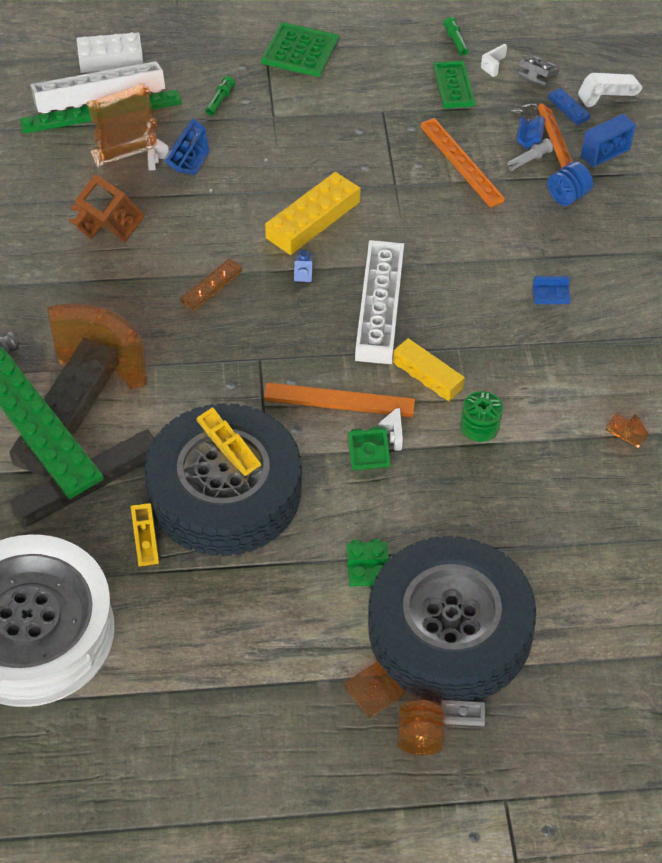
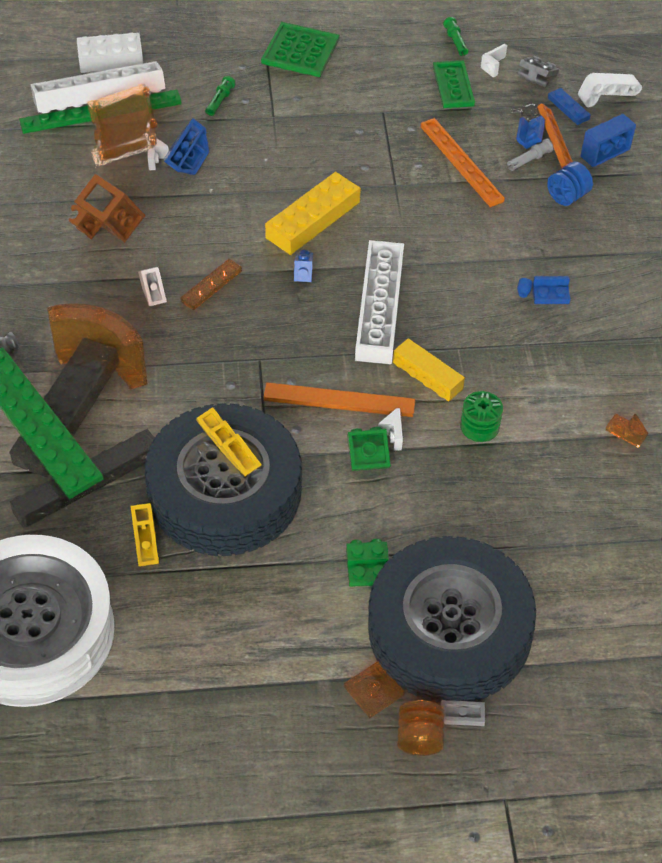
(152, 286): none -> white slope
(524, 287): none -> blue hose

